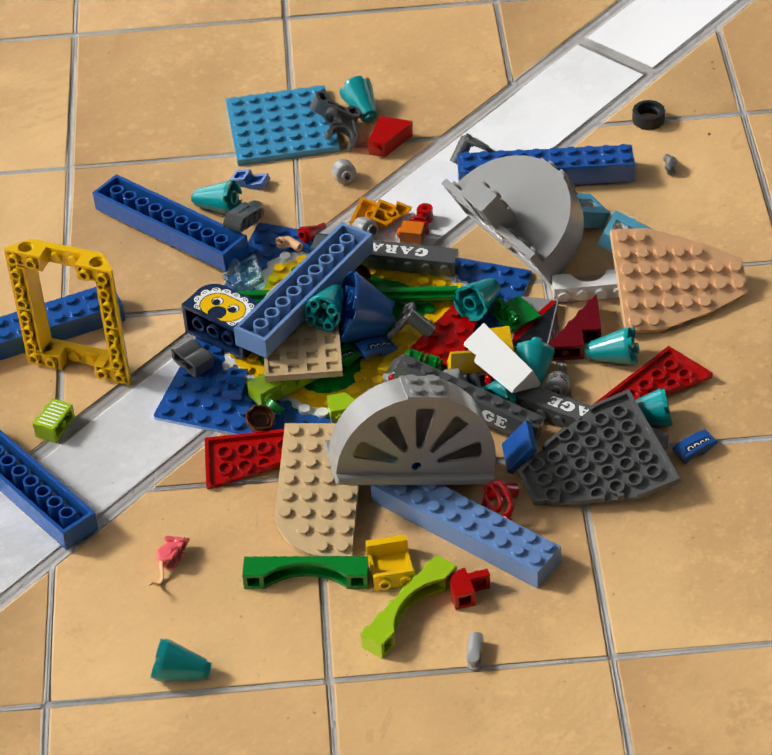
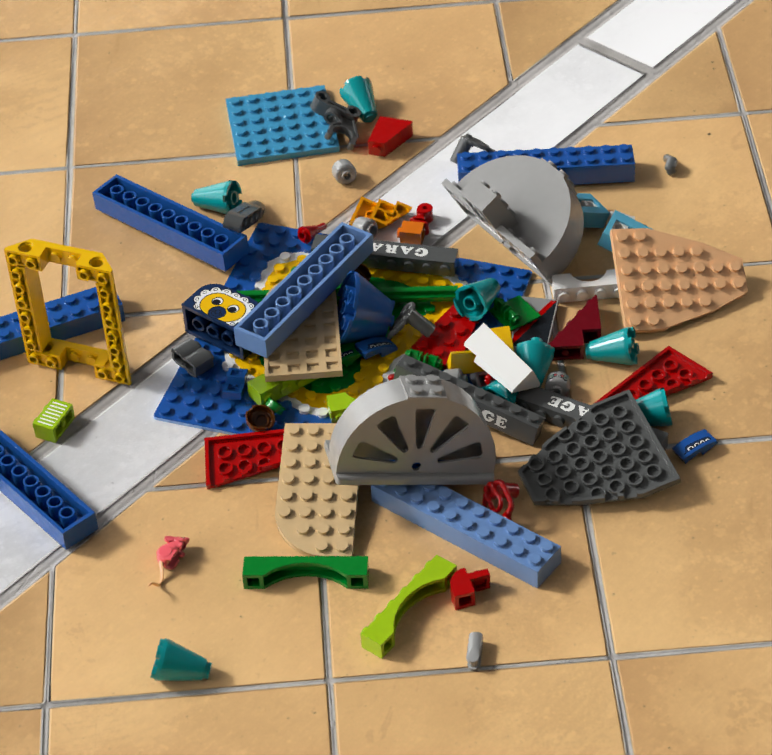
(244, 274): clear light blue slope -> none
(249, 180): blue slope -> none
(288, 242): light nougat arm -> none
(325, 308): teal cone -> none
(389, 562): yellow panel -> none
(519, 447): blue tile -> none
(648, 123): black tyre -> none

